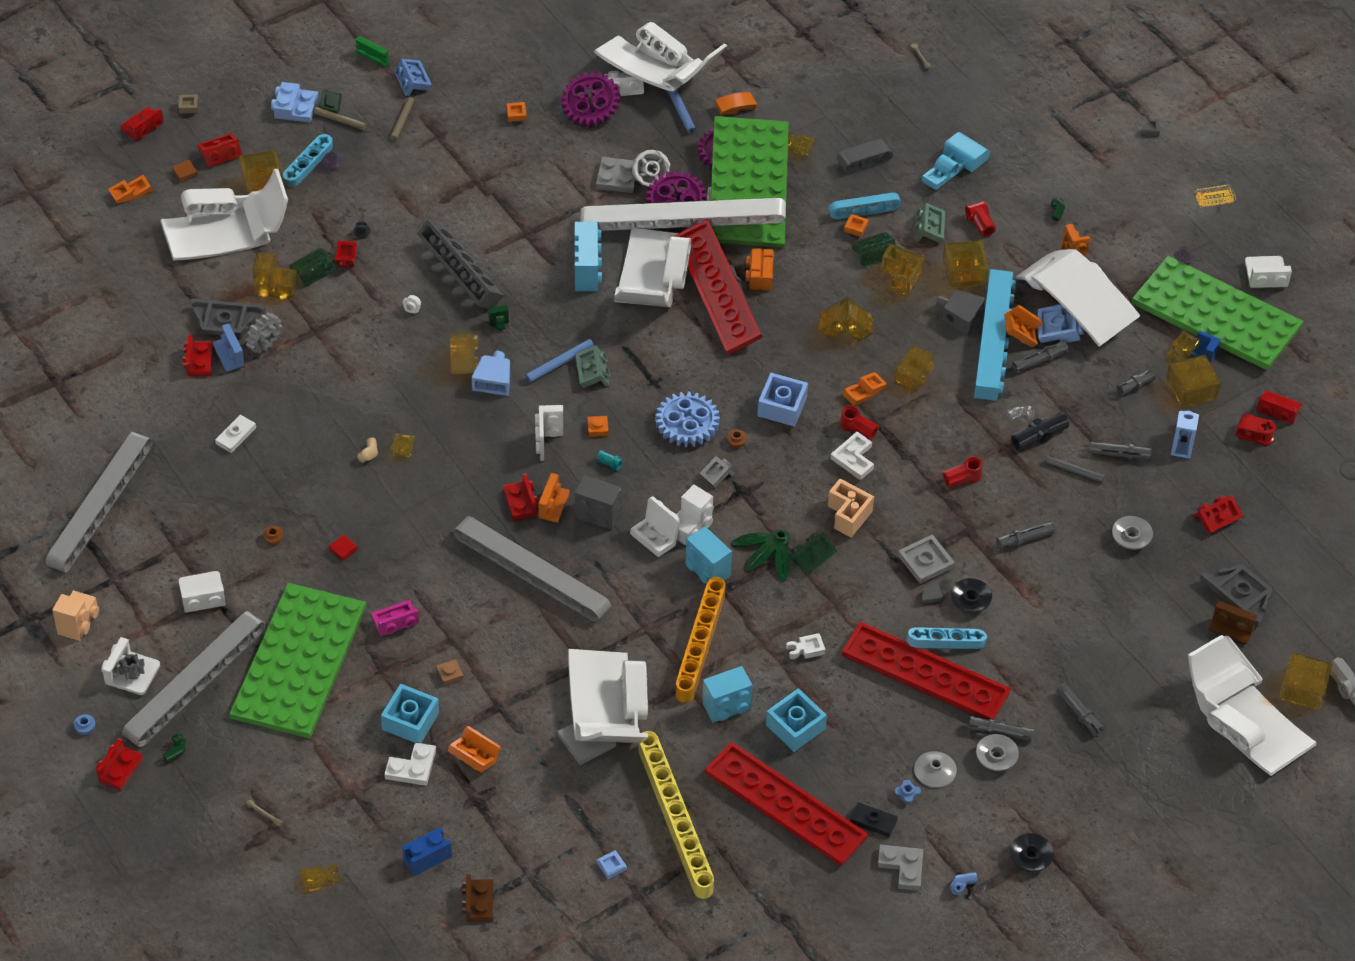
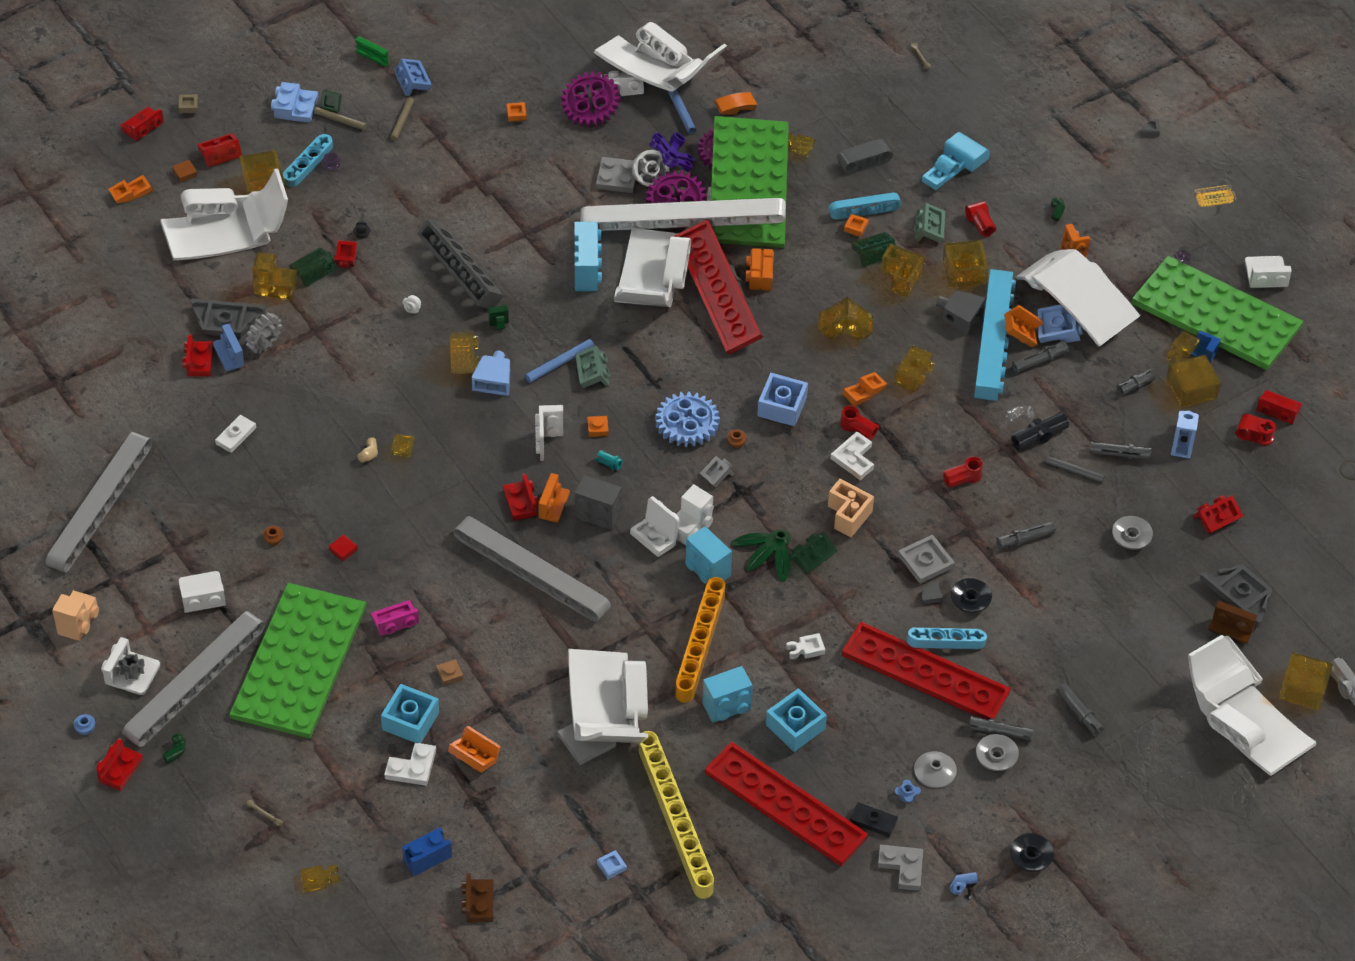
(670, 156): none -> dark purple plant

